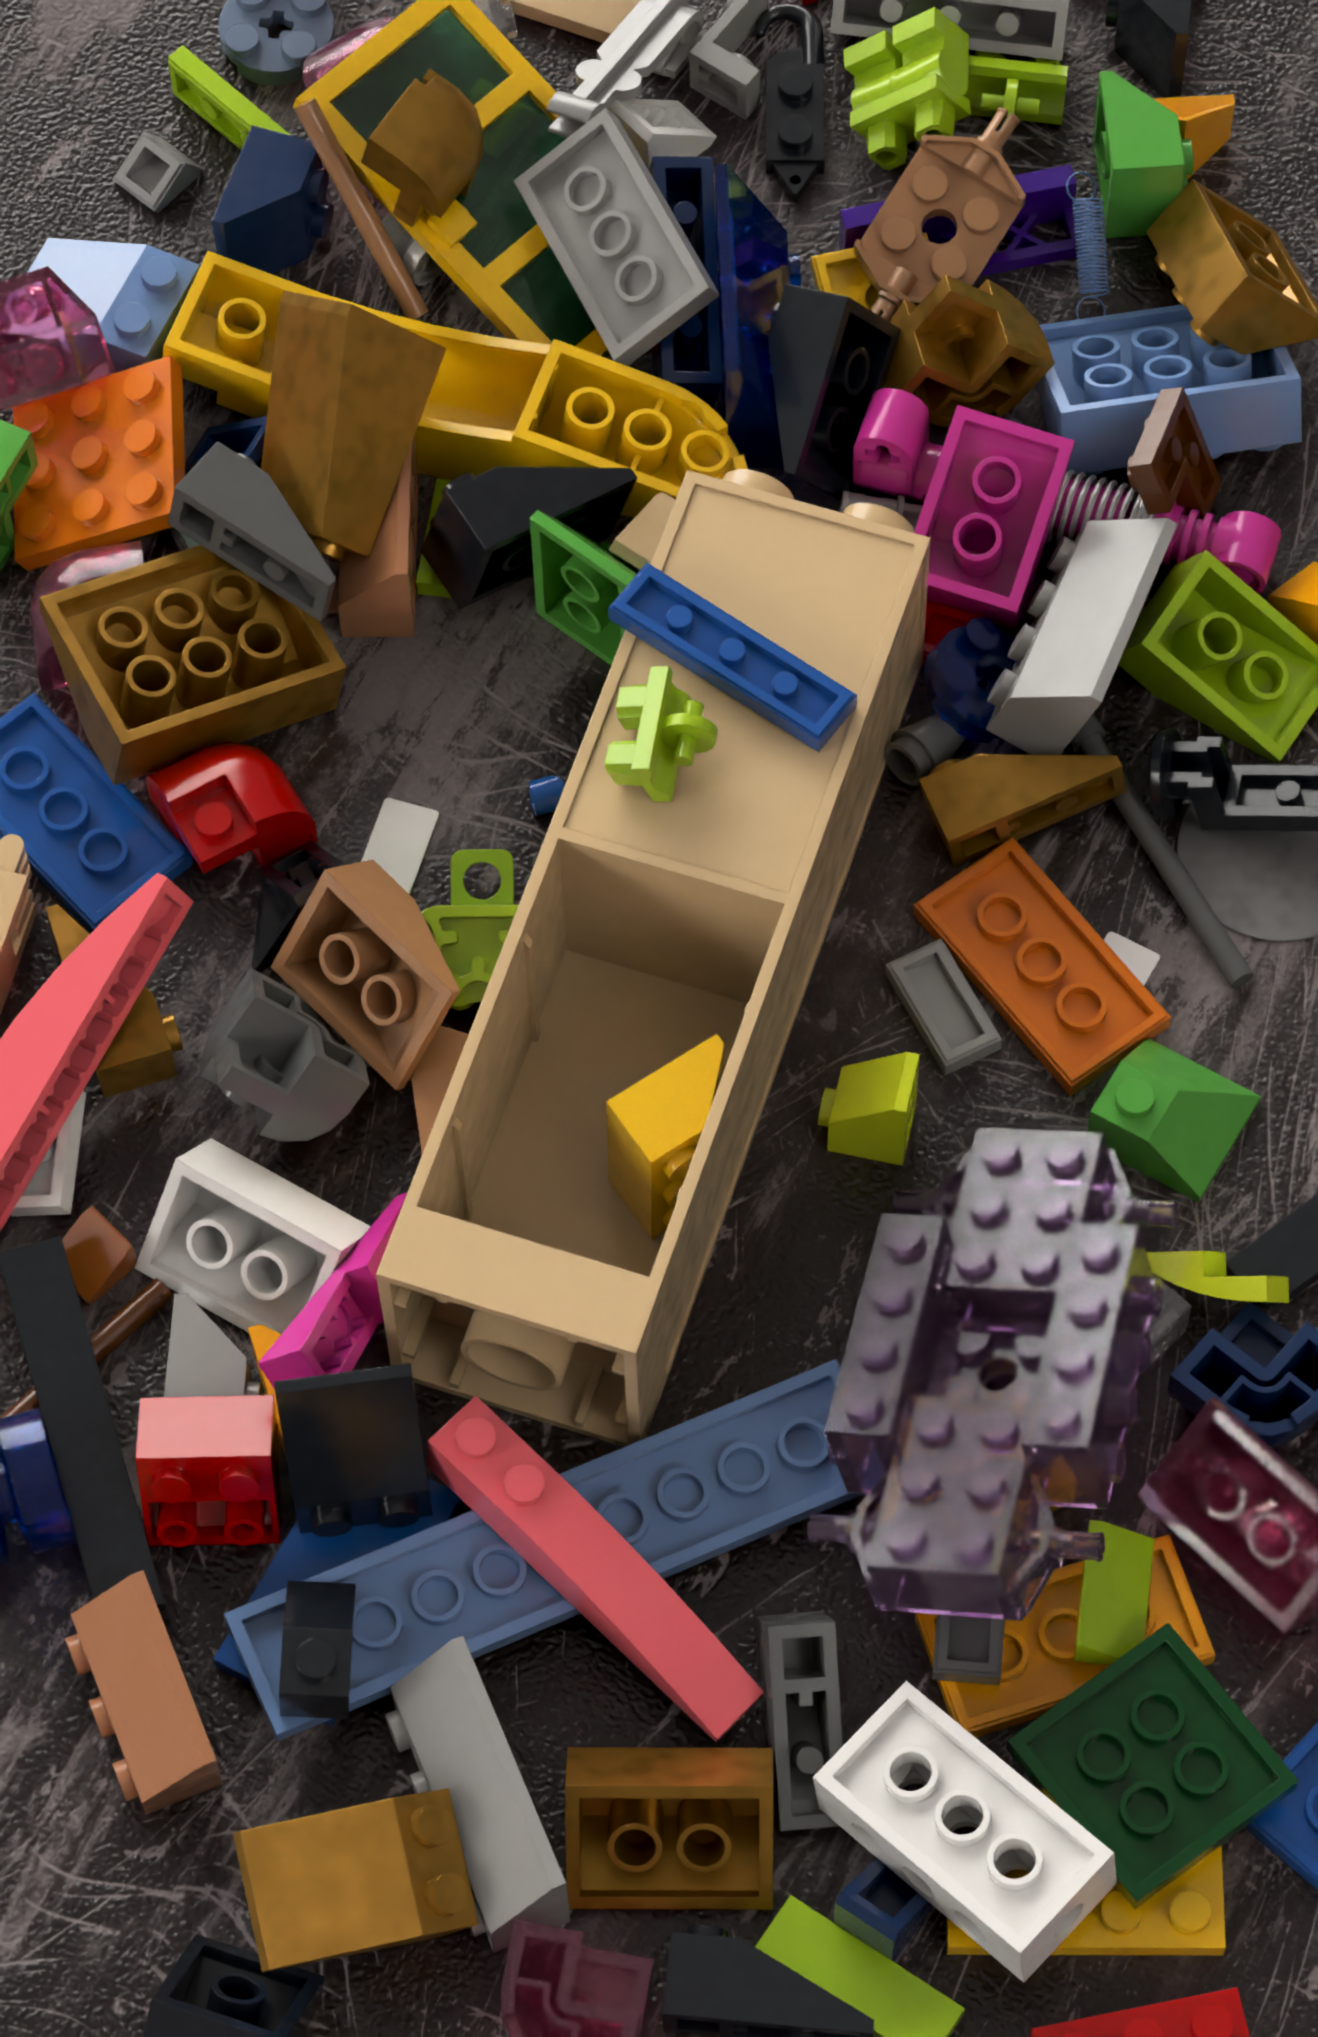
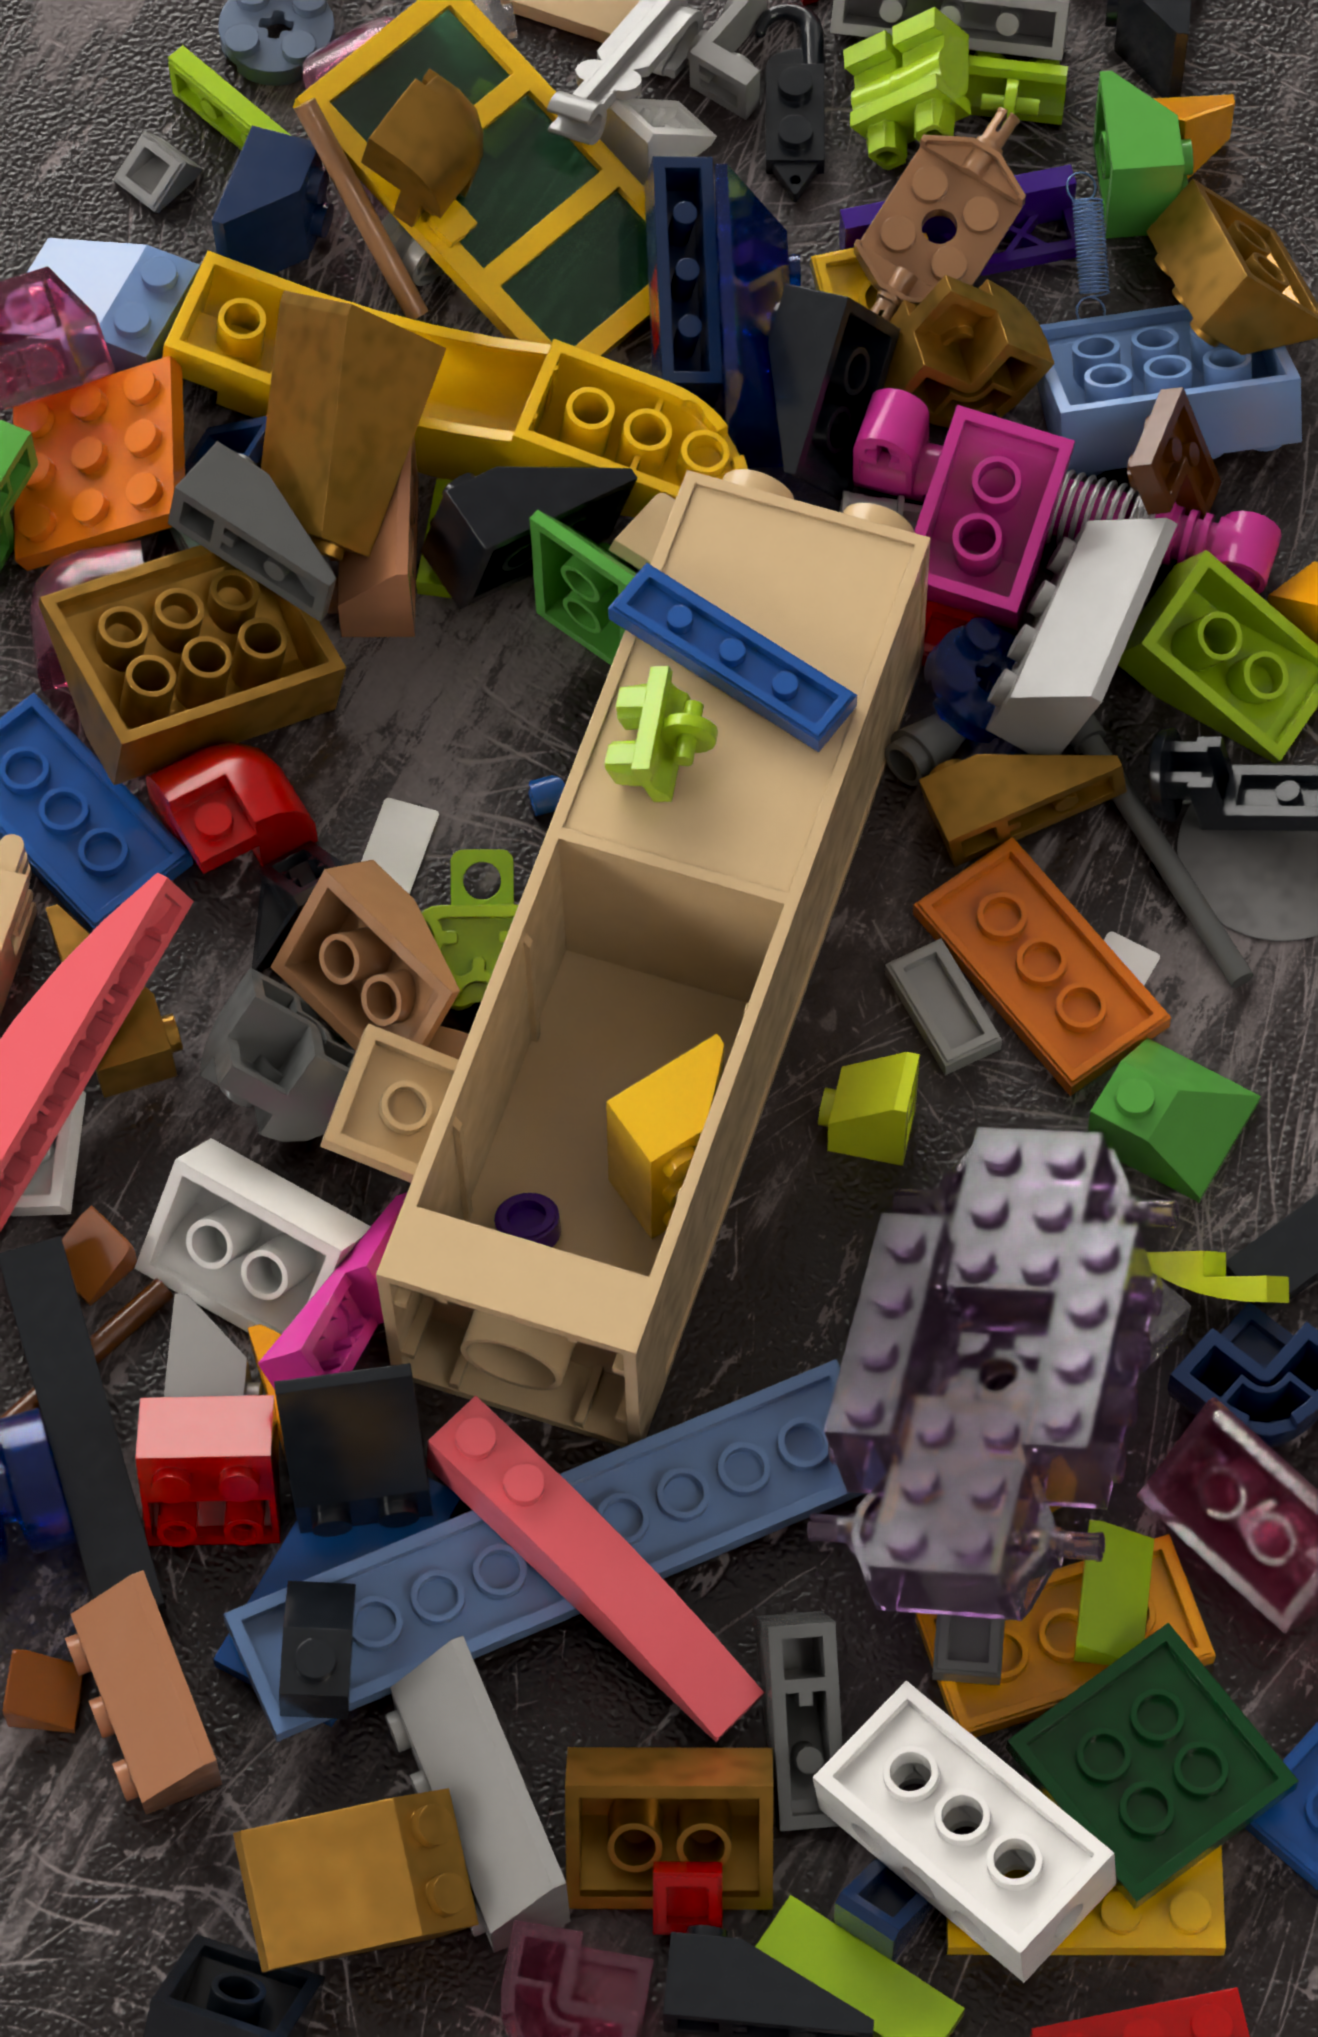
(42, 1692): none -> dark orange slope
(389, 1102): none -> tan plate
(530, 1218): none -> dark purple tile
(616, 238): light grey plate -> none
(686, 1895): none -> red tile

